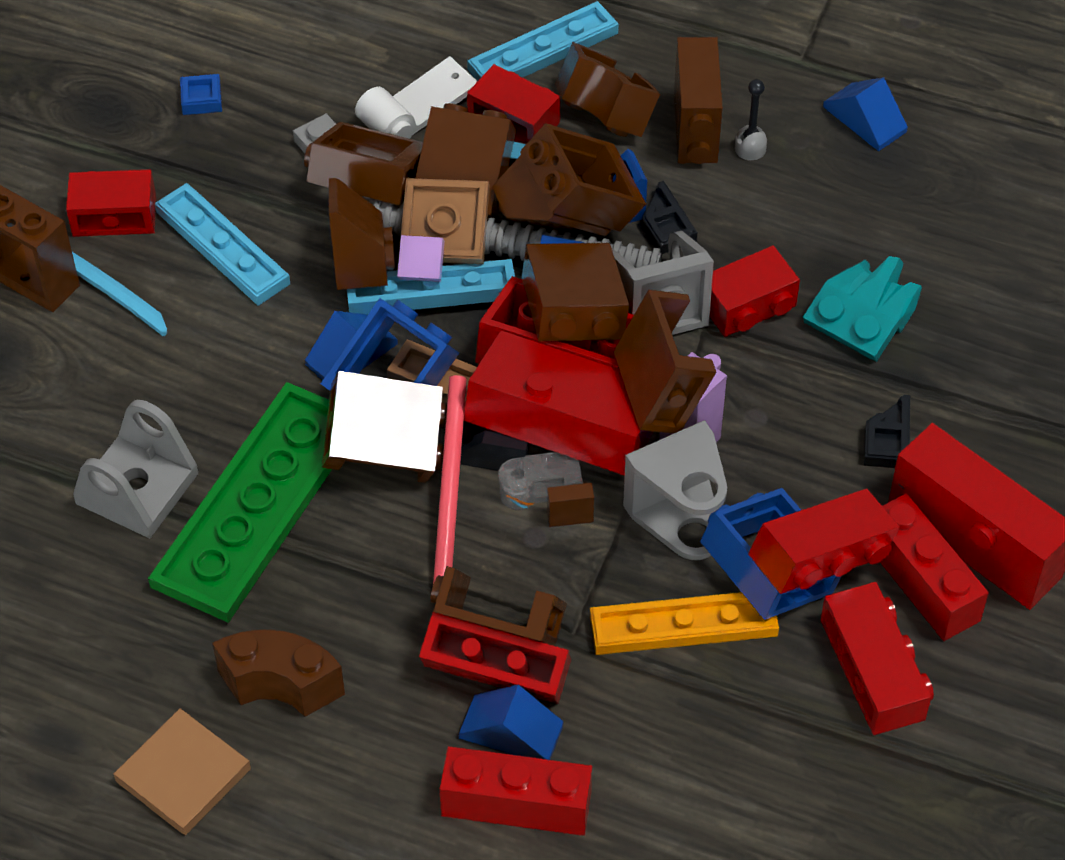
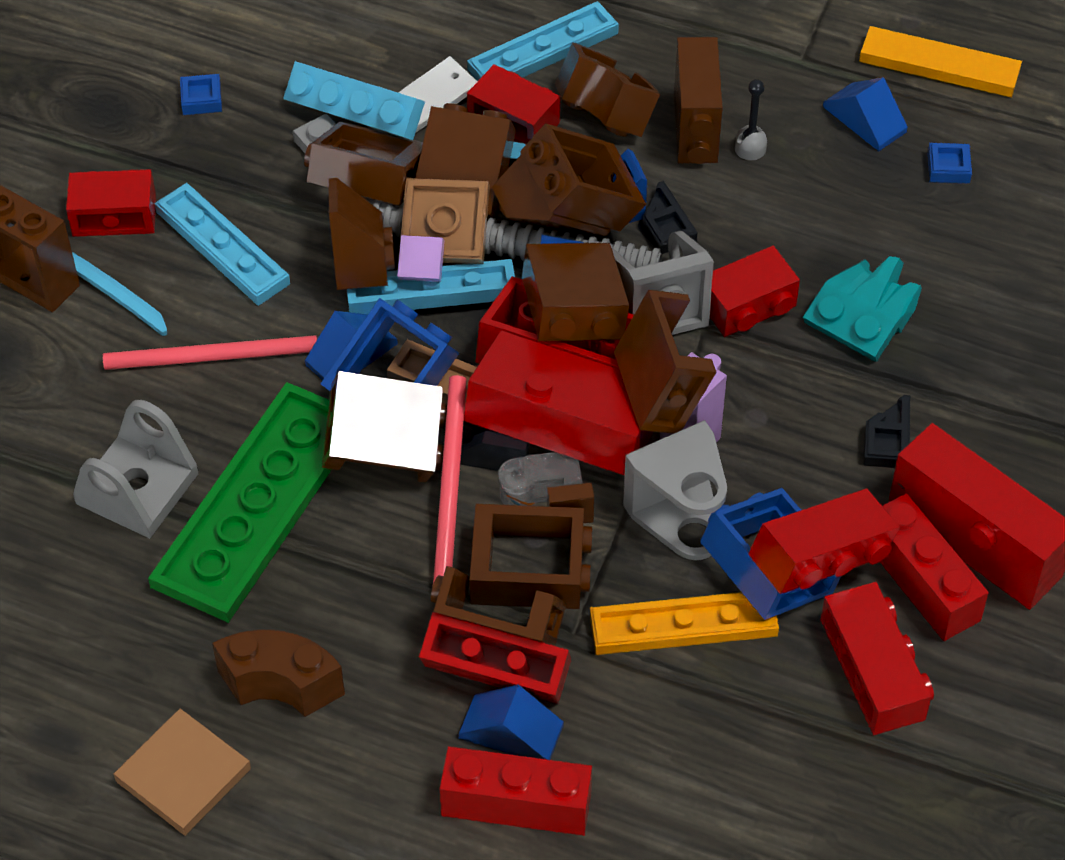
(208, 352): none -> coral piece
(354, 100): none -> medium azure plate
(519, 588): none -> reddish brown window
(940, 61): none -> light orange tile
(949, 163): none -> blue tile

